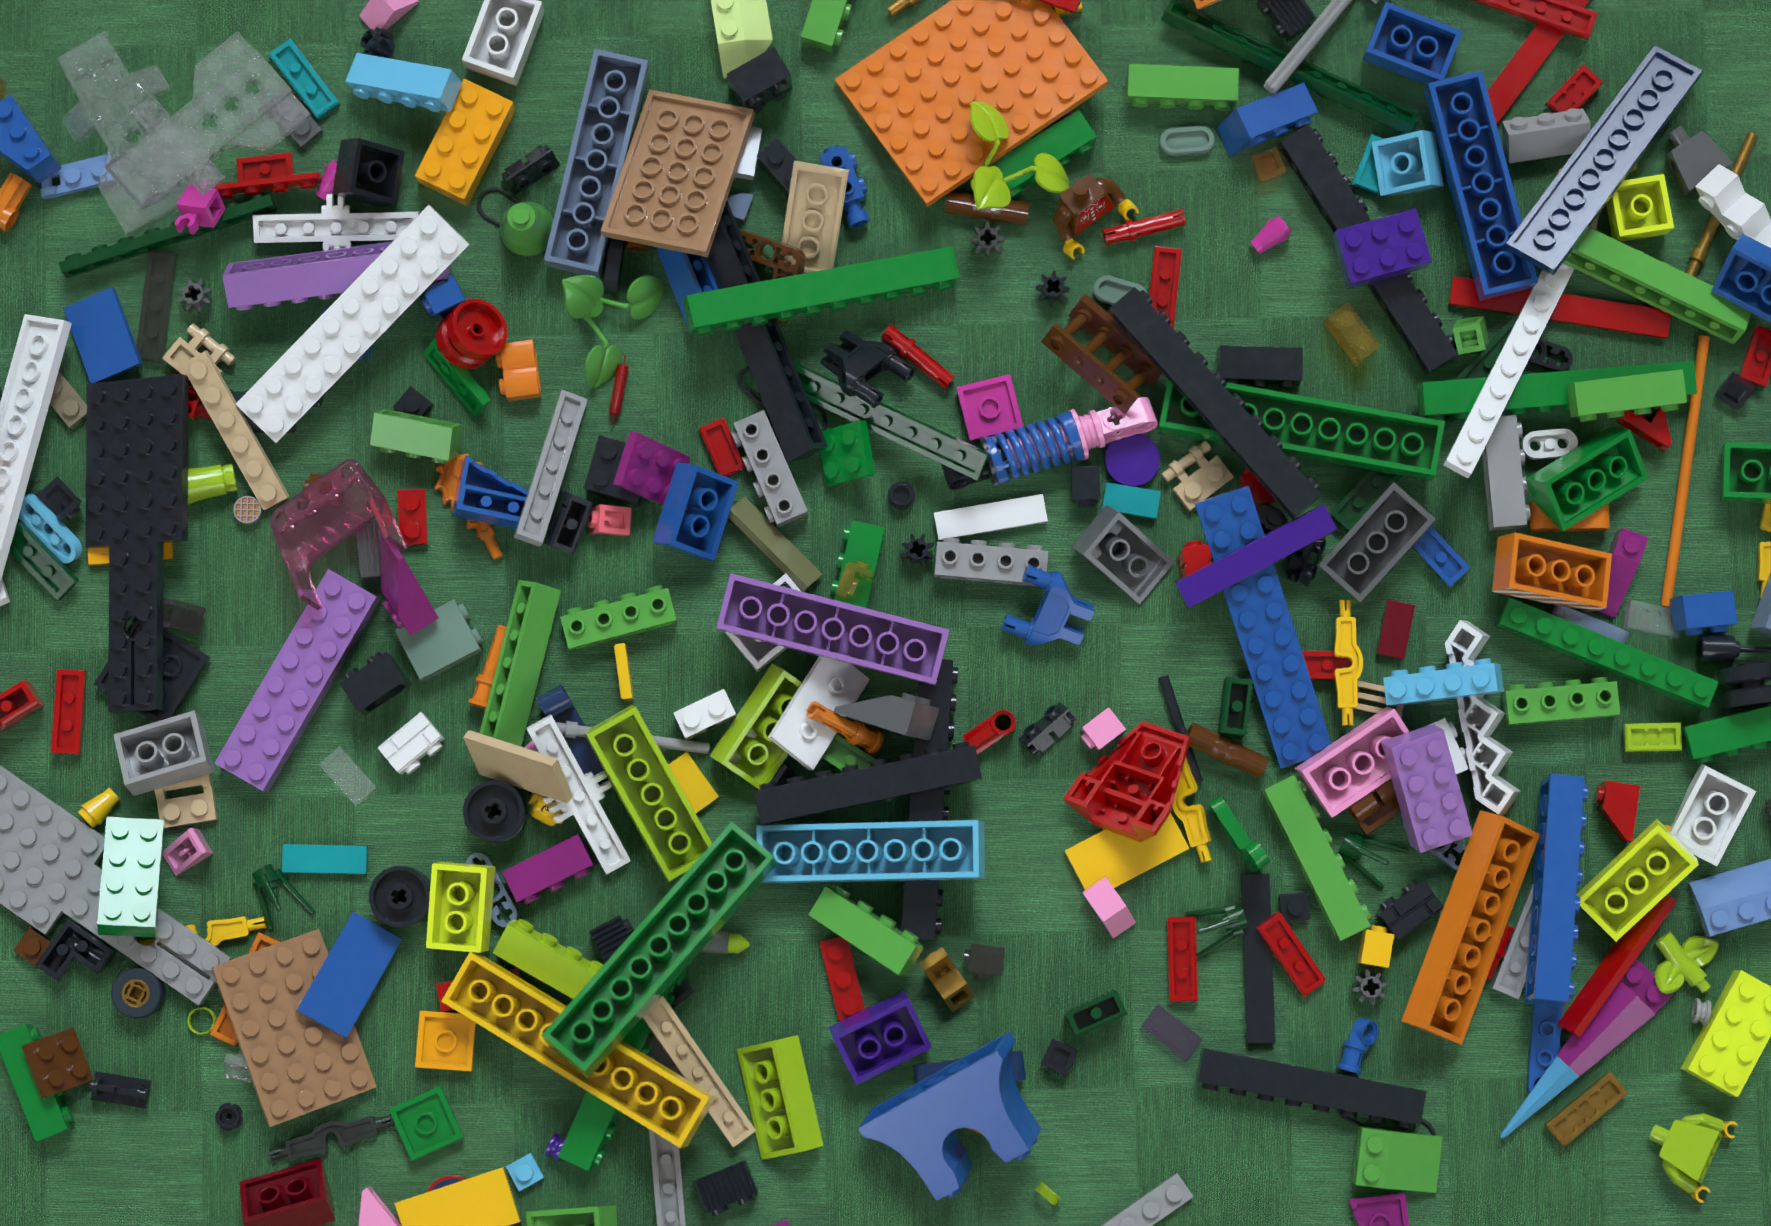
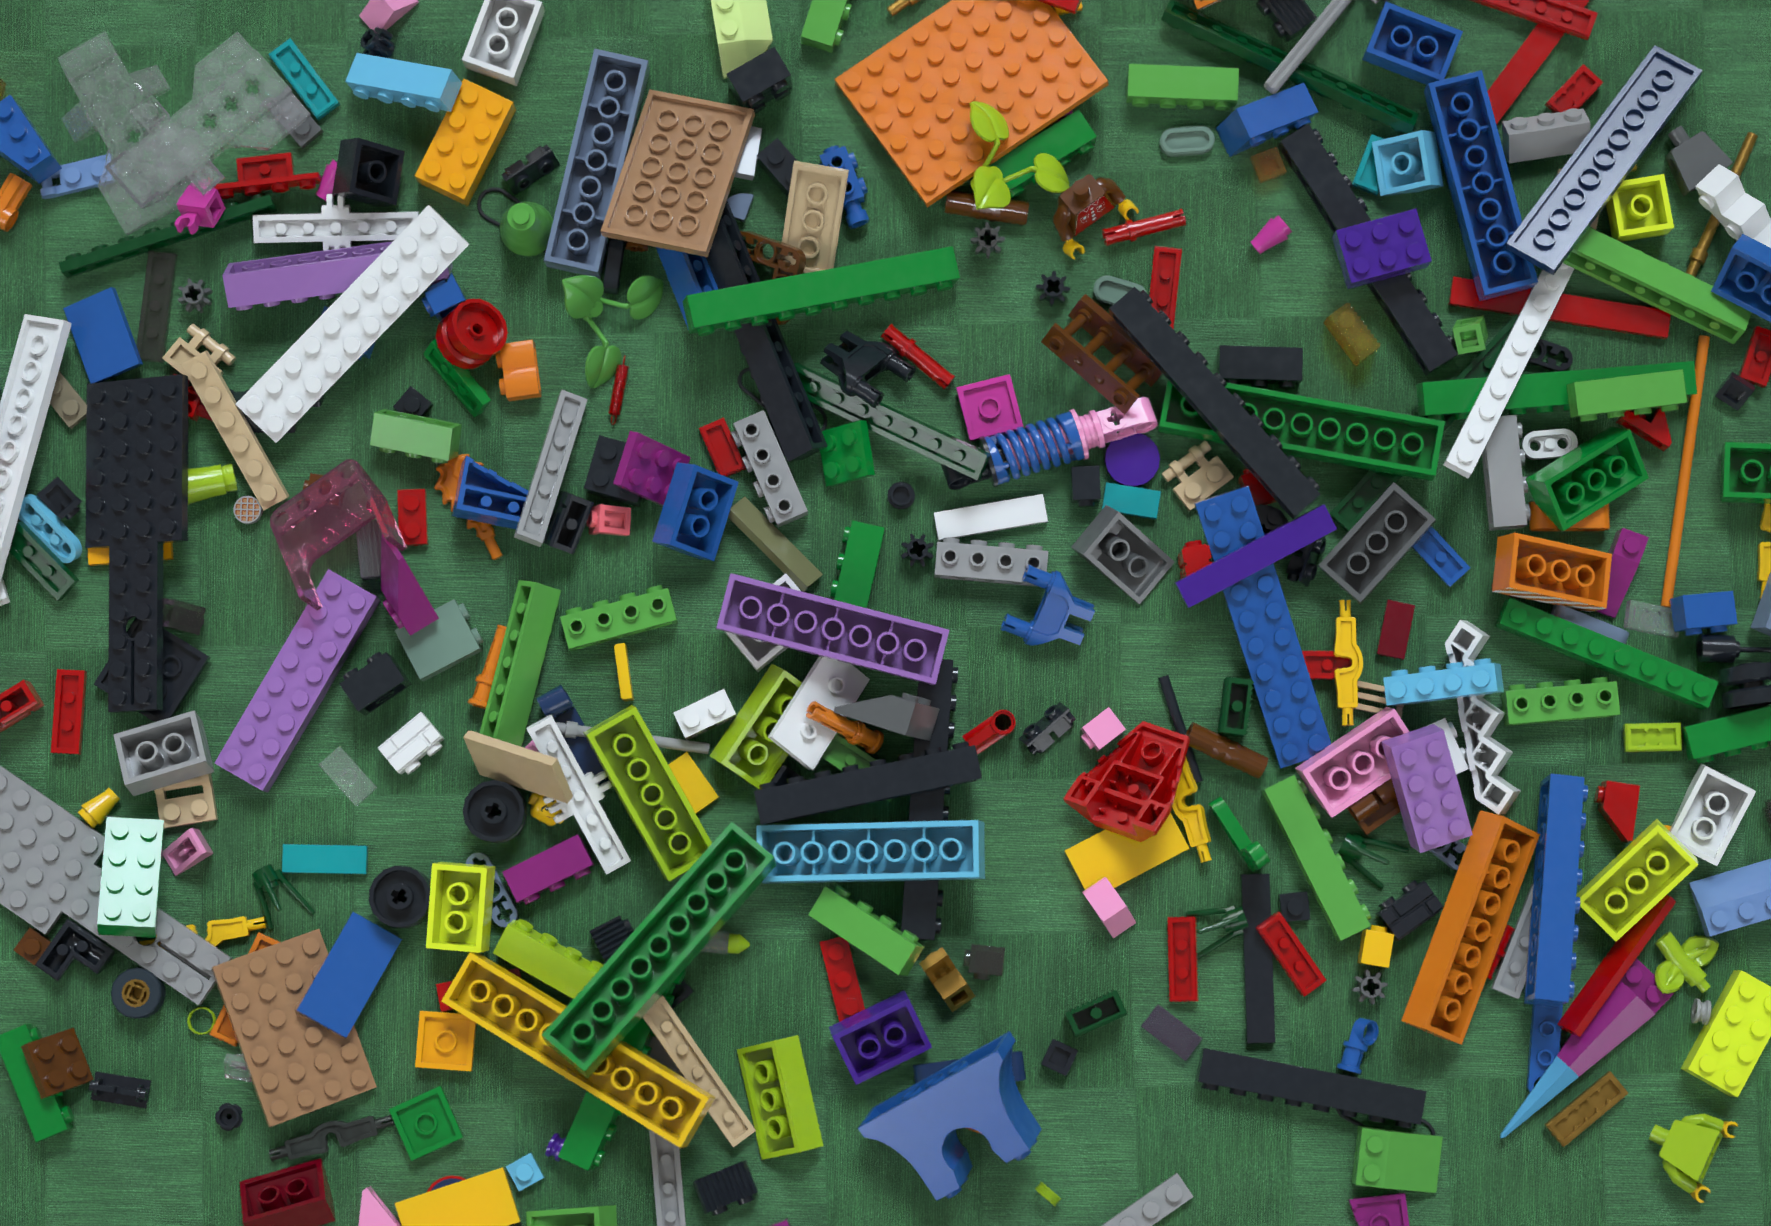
(849, 582): clear yellow bracket -> none

